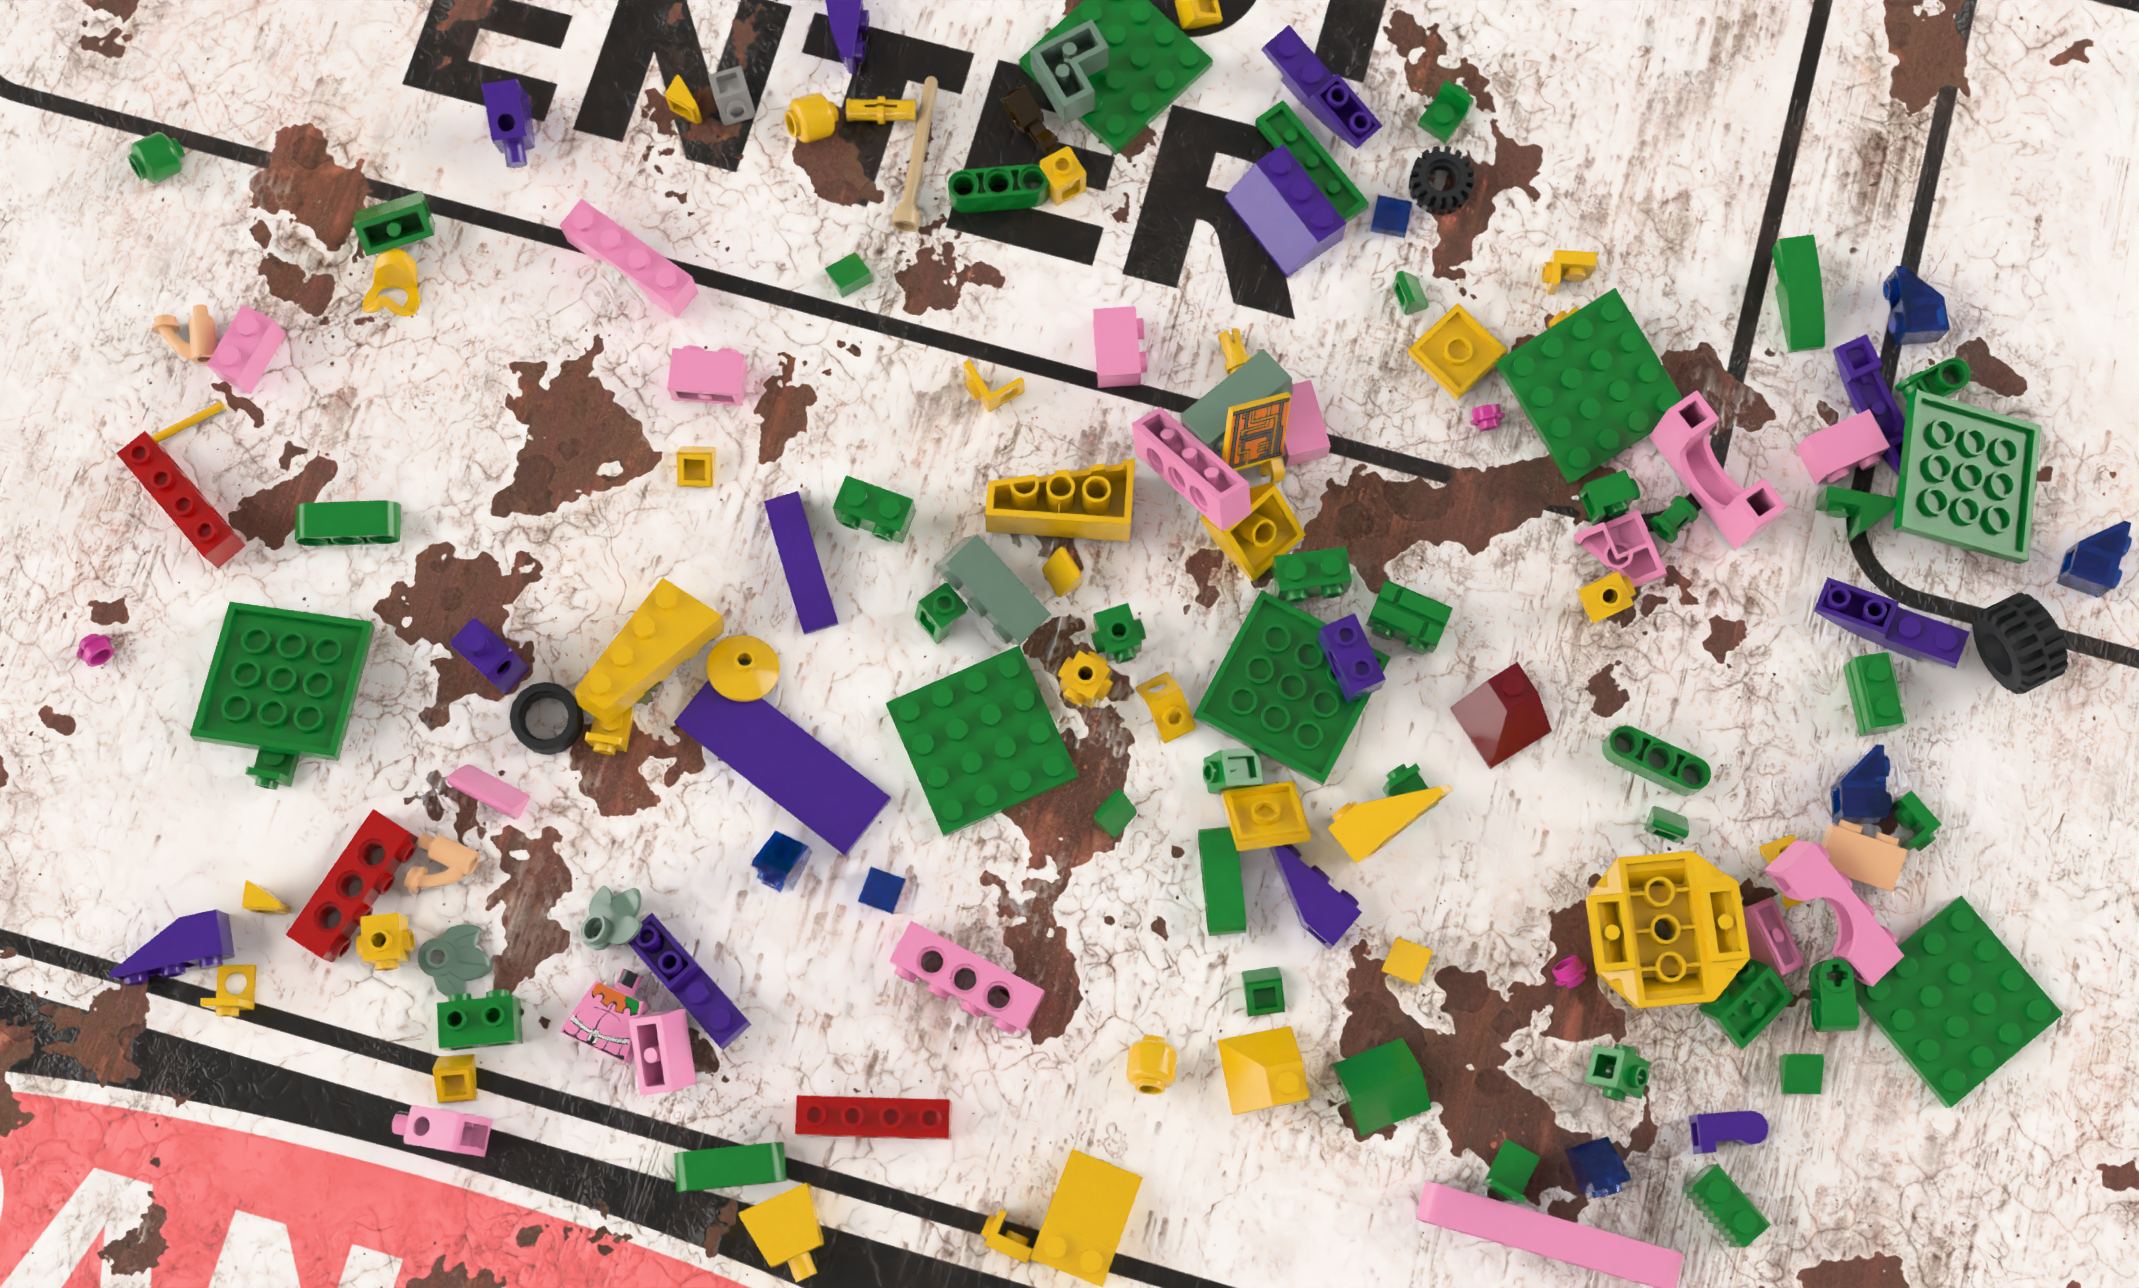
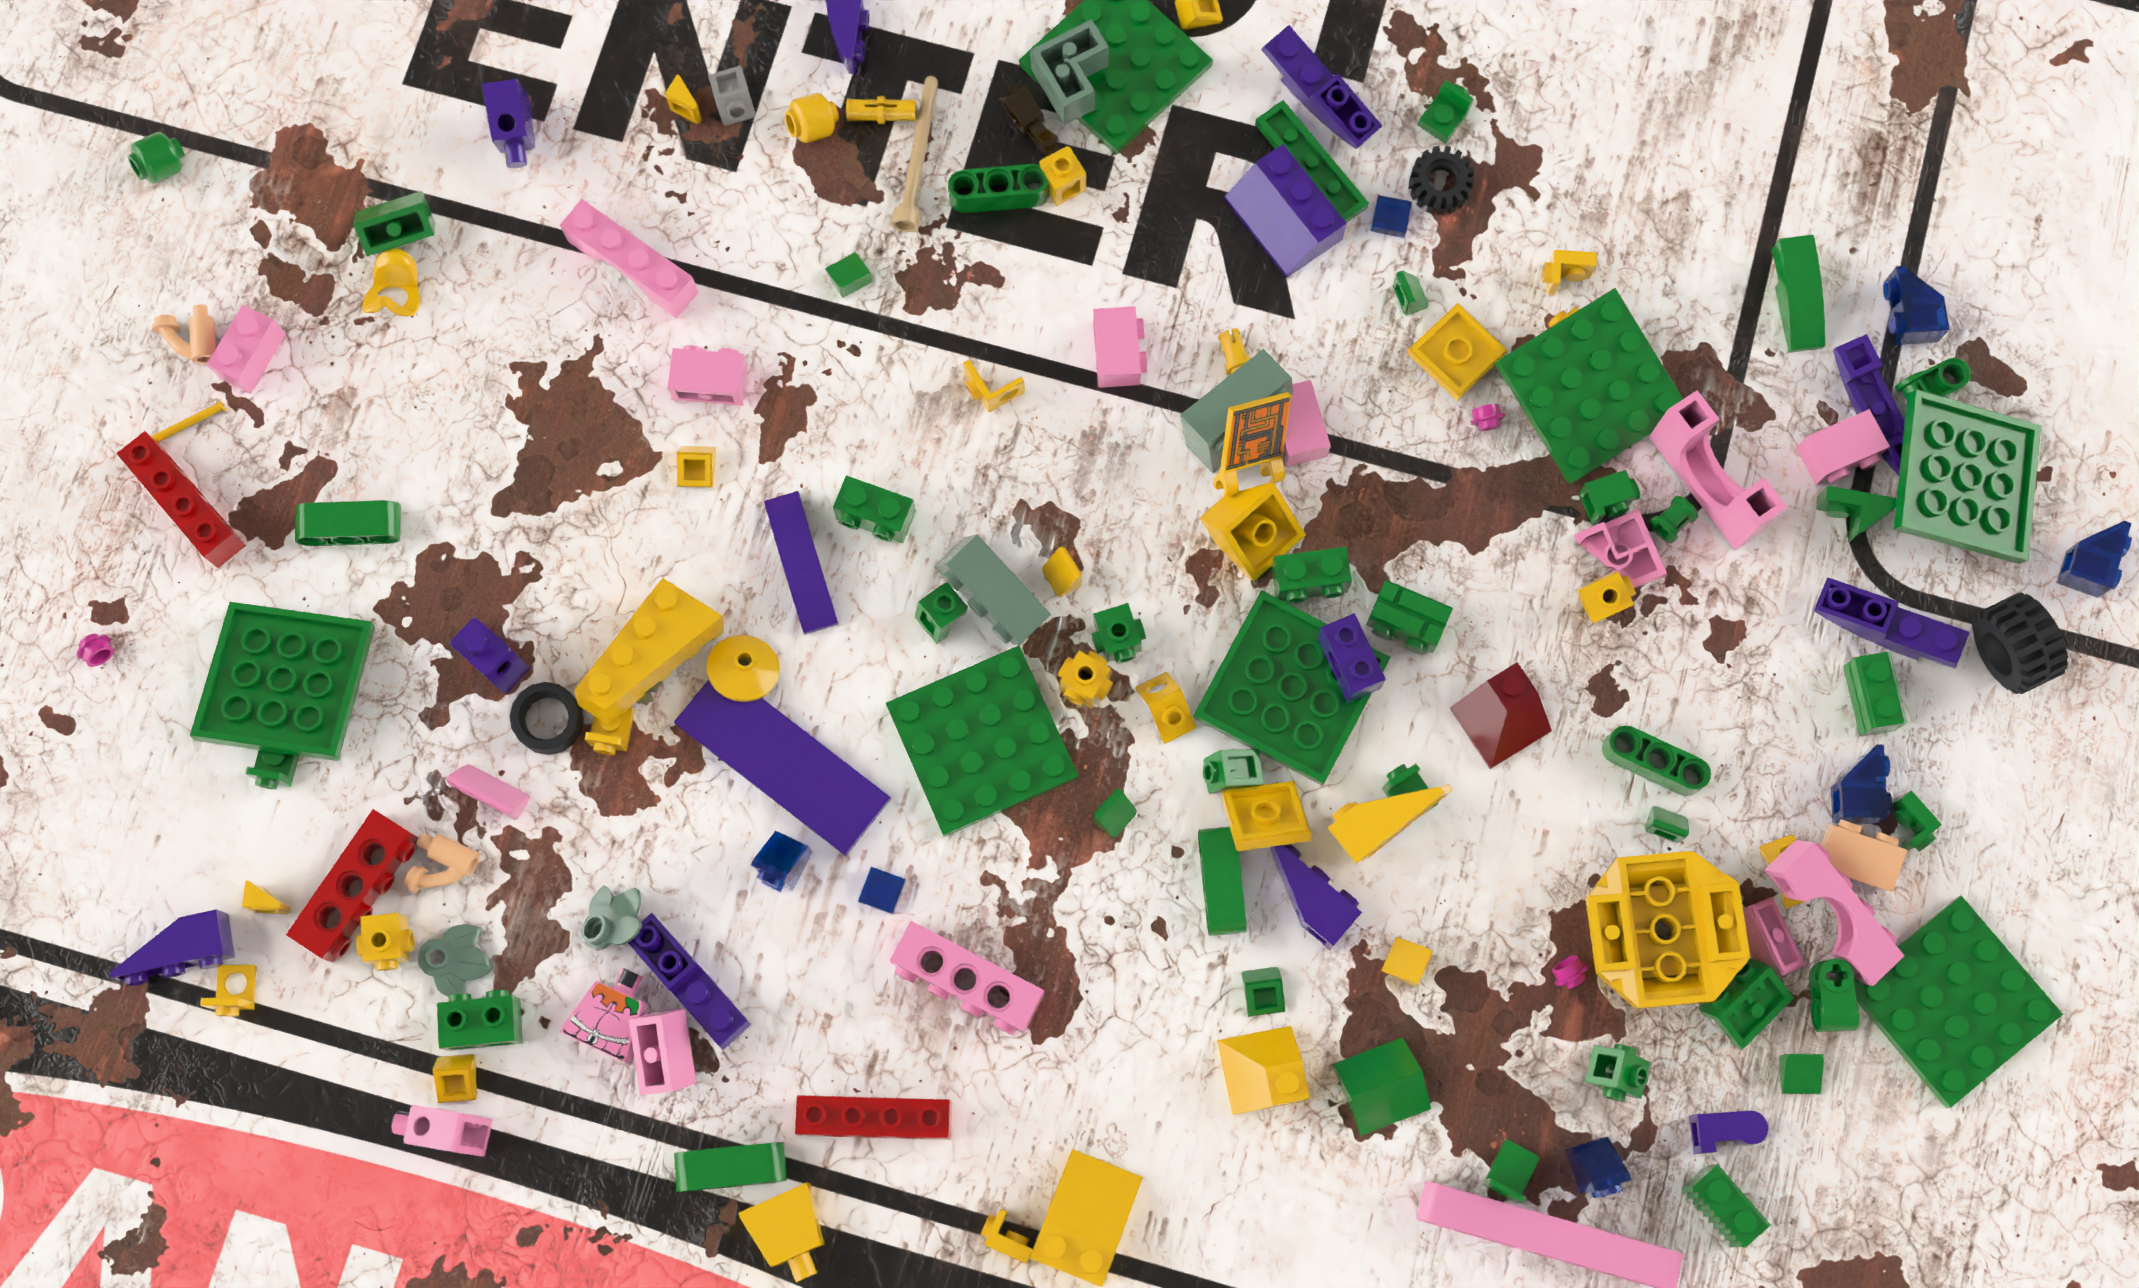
(1065, 504): yellow wedge -> none
(1151, 1065): yellow head -> none
(1192, 468): bright pink brick -> none

